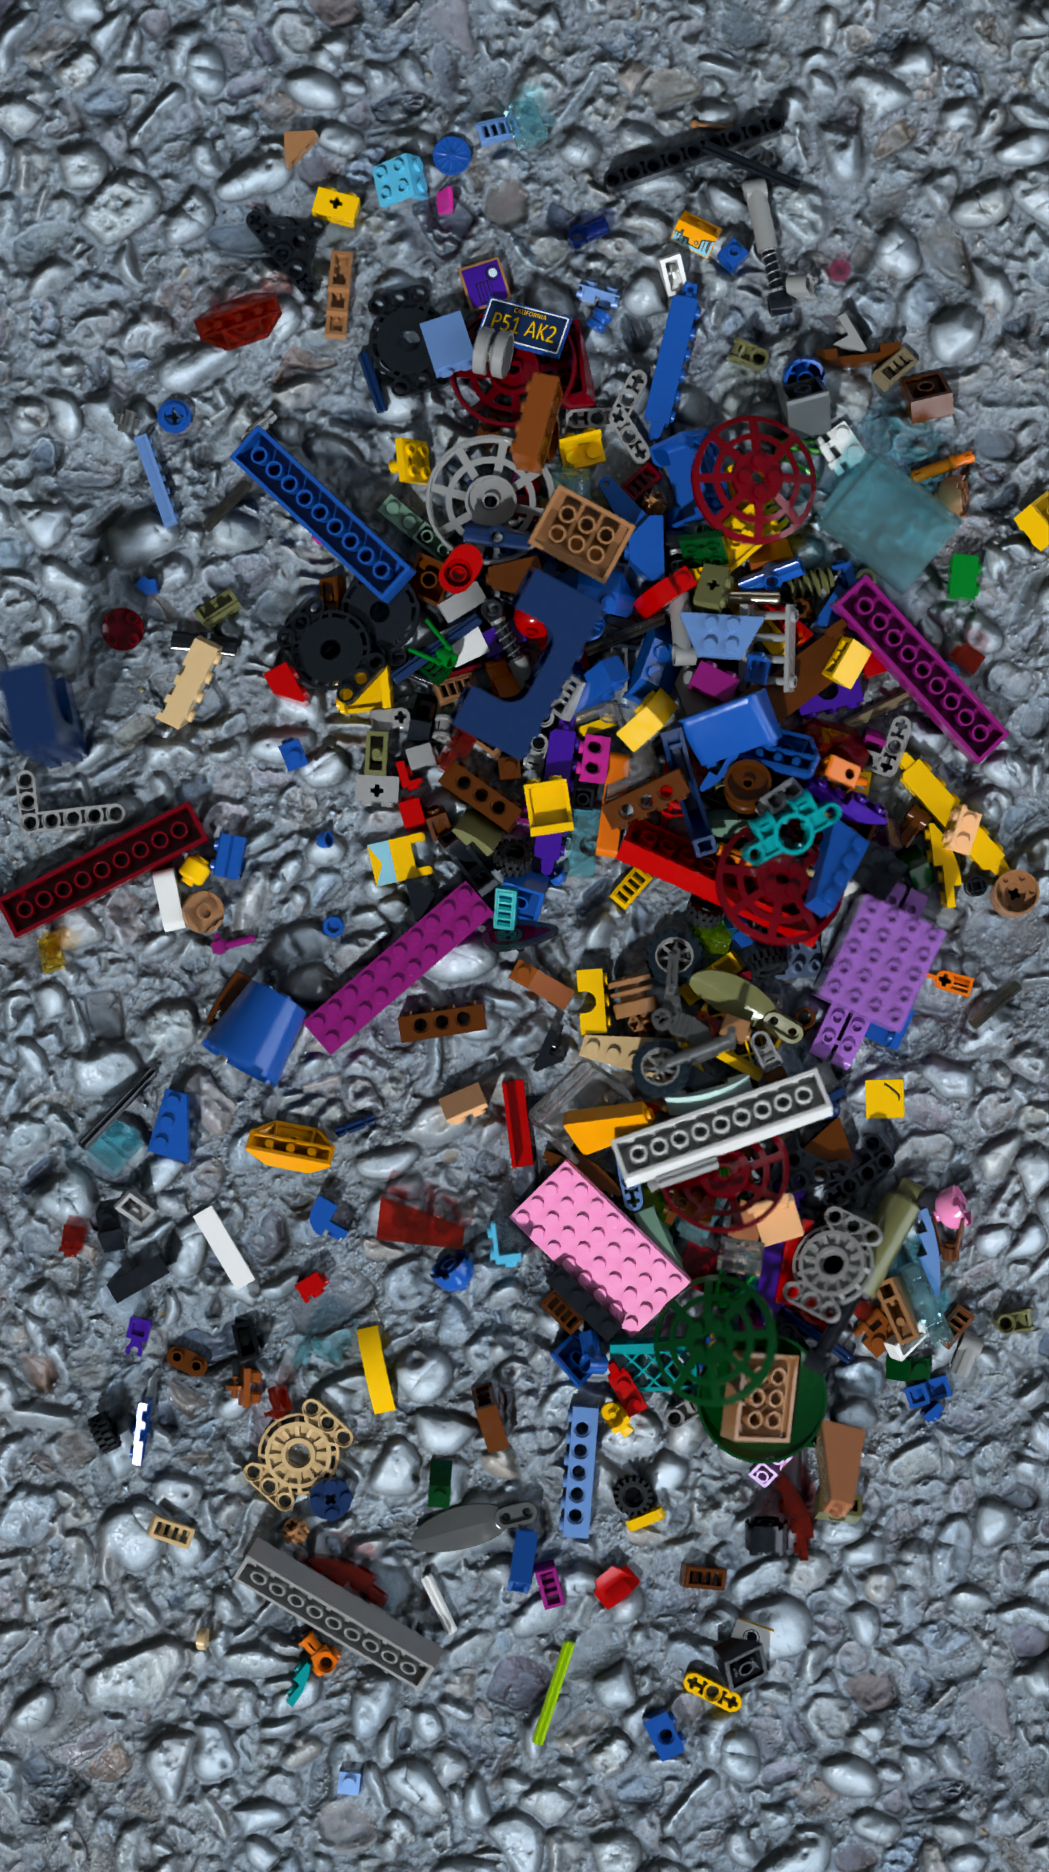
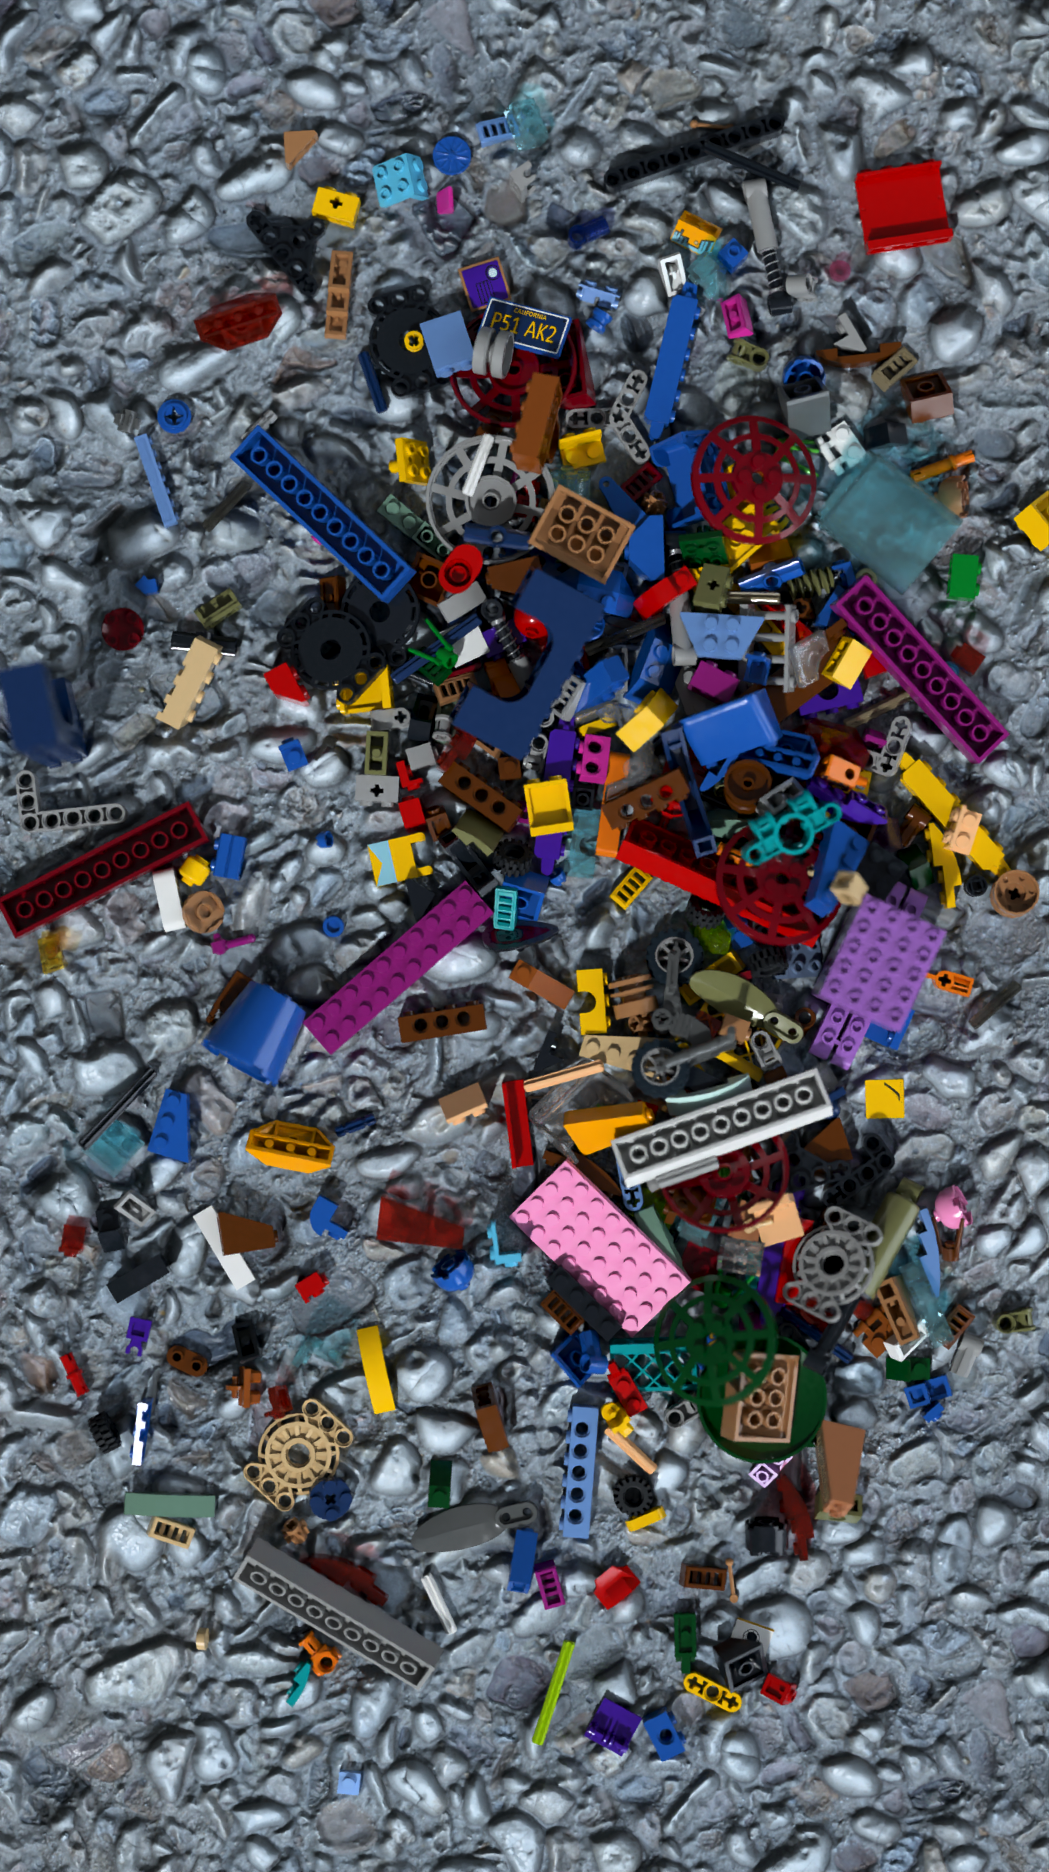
(74, 1374): none -> red pin
(169, 1504): none -> sand green slope
(243, 1234): none -> reddish brown slope
(420, 340): none -> yellow bush
(478, 464): none -> white axle
(520, 179): none -> light grey hinge
(564, 1075): none -> light nougat axle
(613, 1726): none -> dark purple hinge
(632, 1451): none -> light nougat axle
(685, 1639): none -> dark green hinge
(710, 274): none -> clear light blue slope
(733, 1597): none -> medium nougat hinge
(737, 317): none -> dark pink slope
(760, 1224): none -> tan hand
(779, 1690): none -> red bracket
(807, 657): none -> clear tile
(849, 888): none -> tan brick
(885, 436): none -> black slope
(902, 207): none -> red panel

